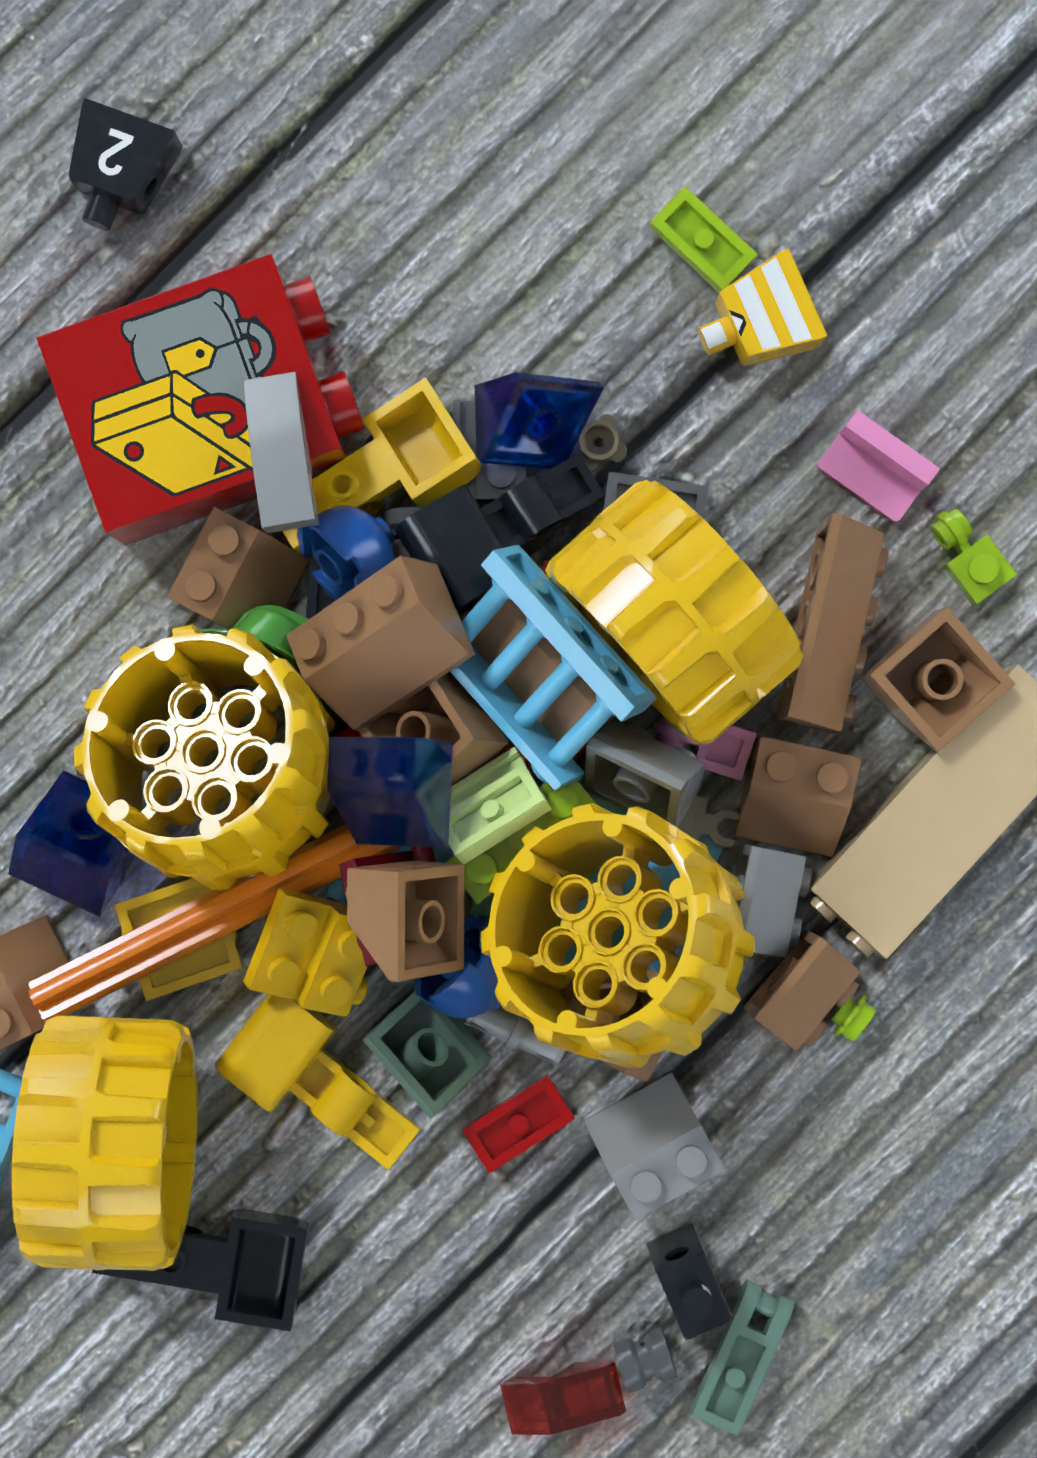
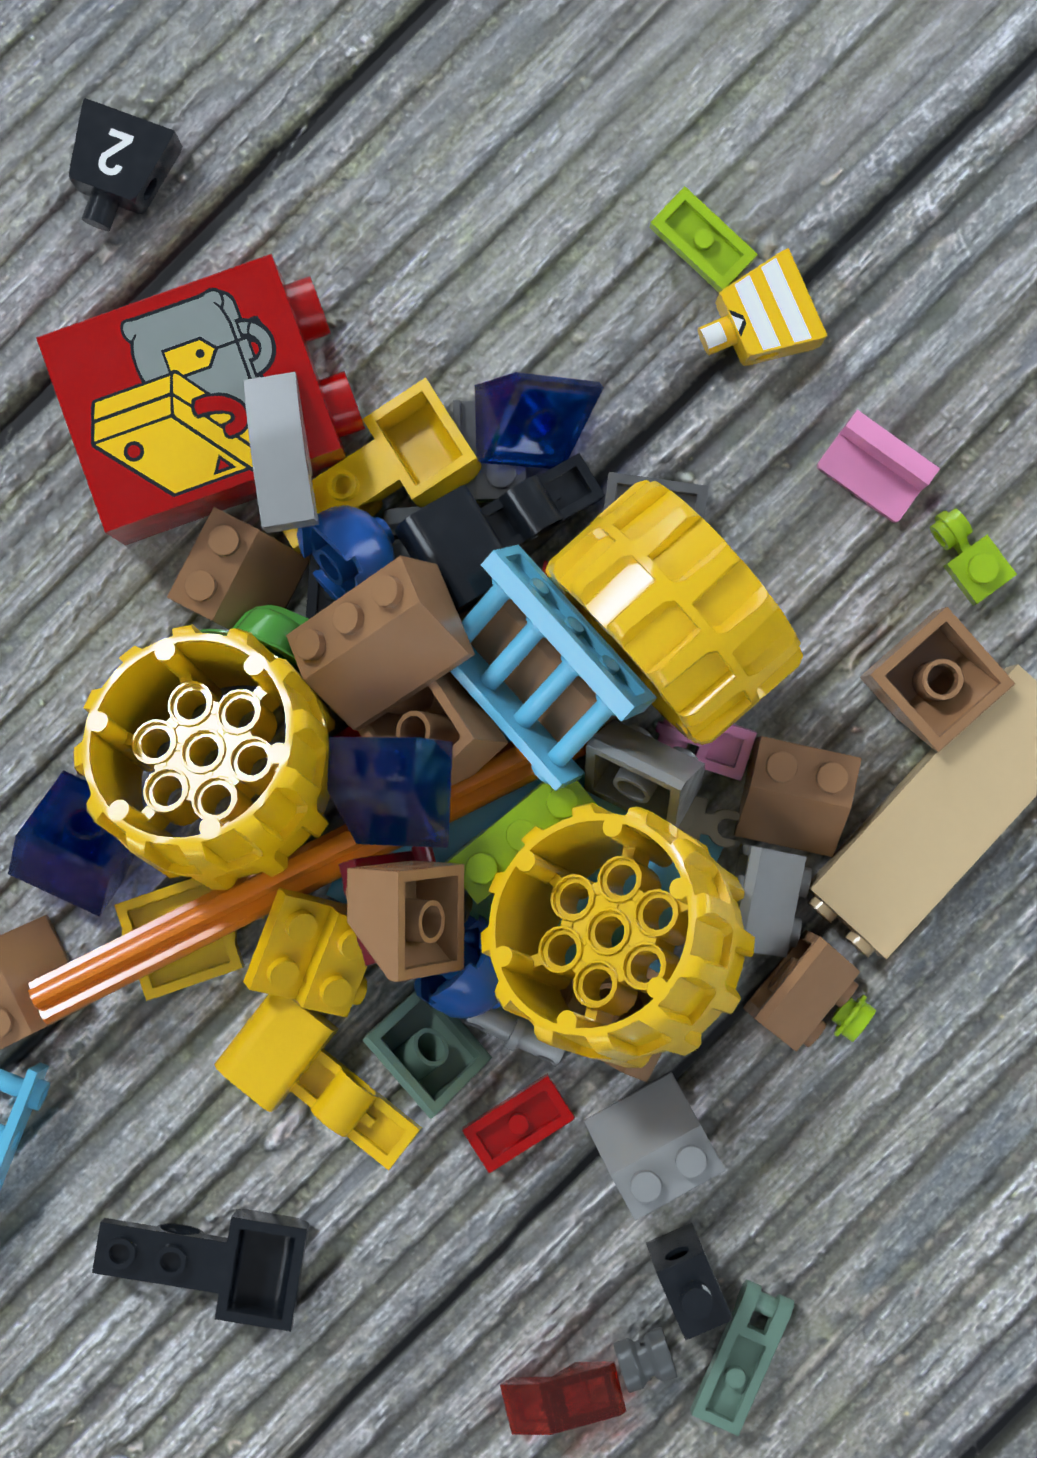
(105, 1143): yellow wheel -> none
(493, 805): yellowish green plate -> none
(612, 449): dark tan plate -> none
(831, 624): medium nougat slope -> none

